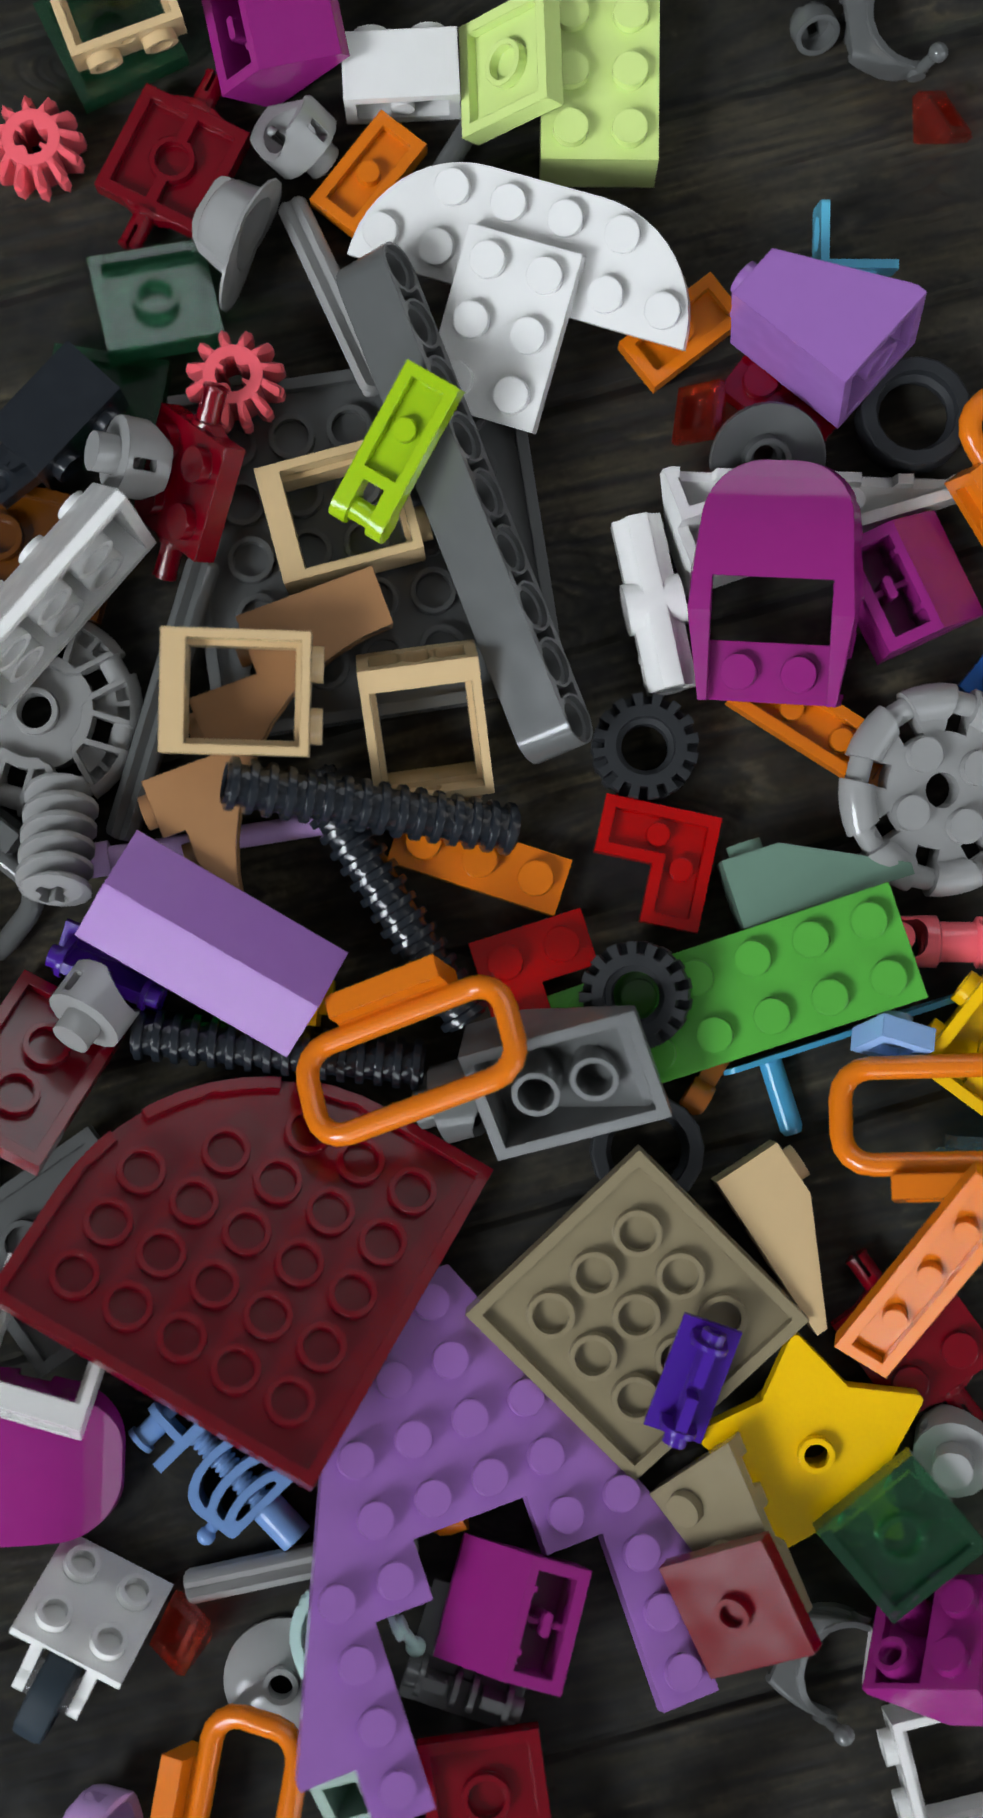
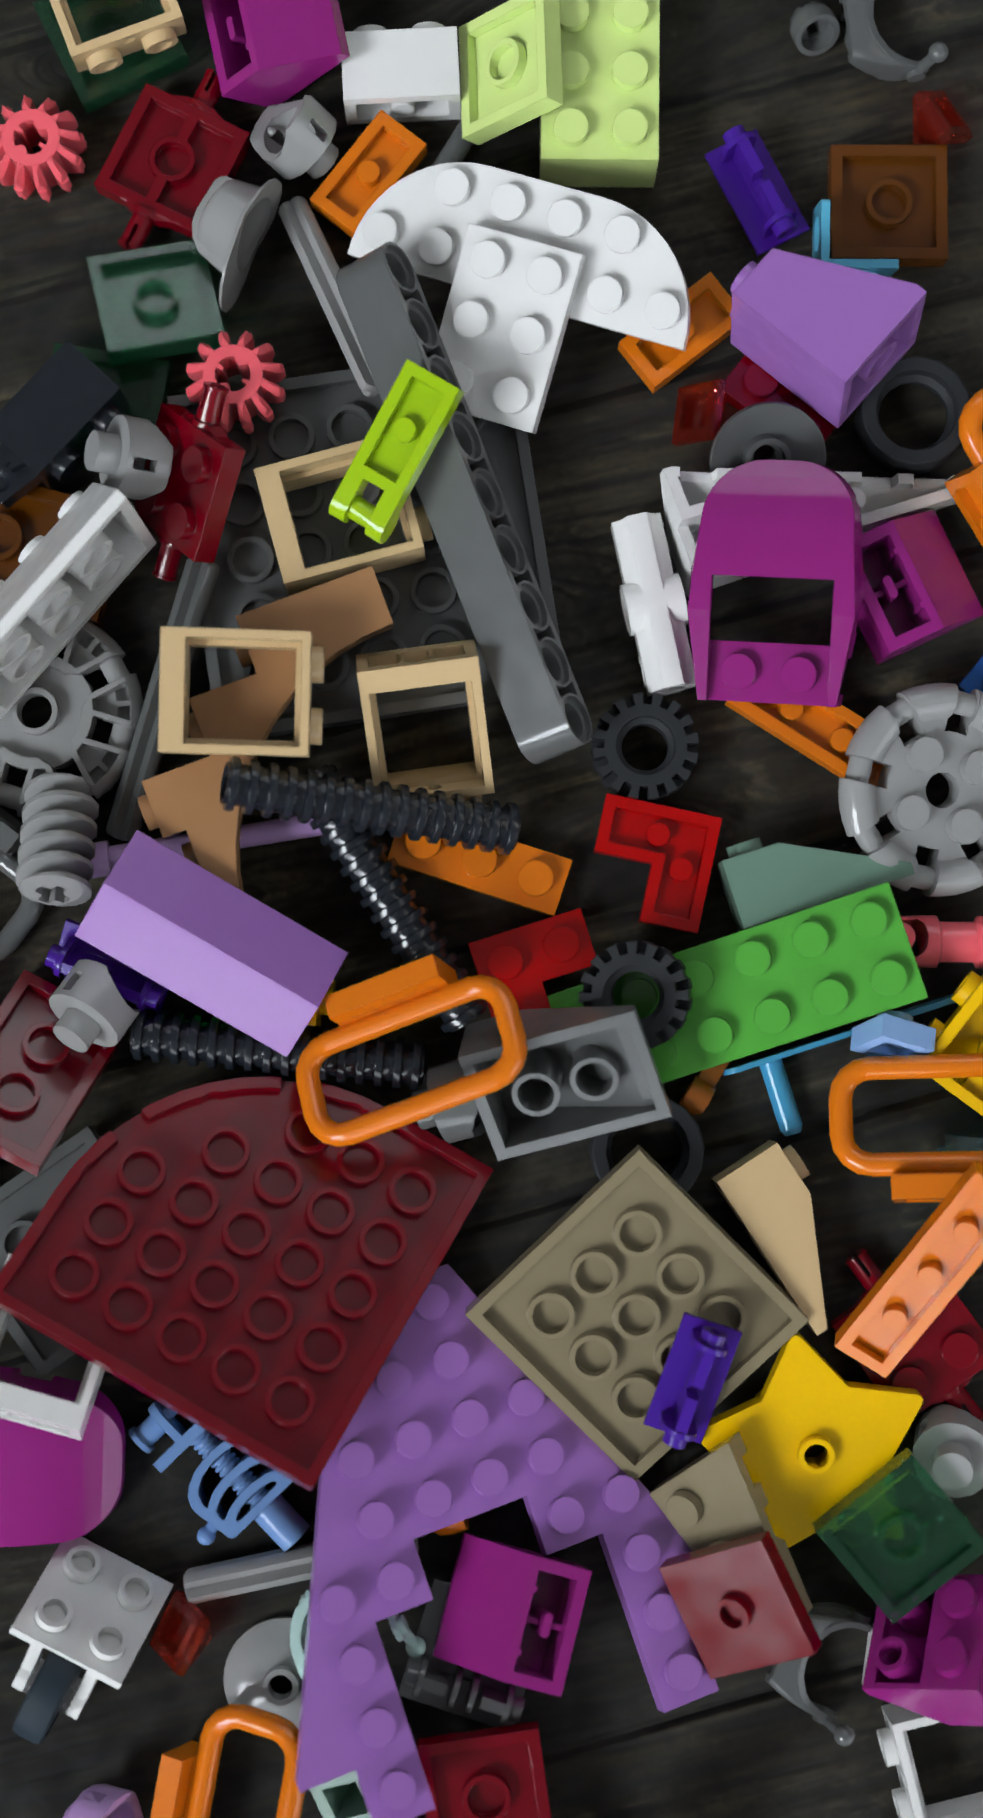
(756, 190): none -> dark purple hinge
(889, 203): none -> reddish brown plate

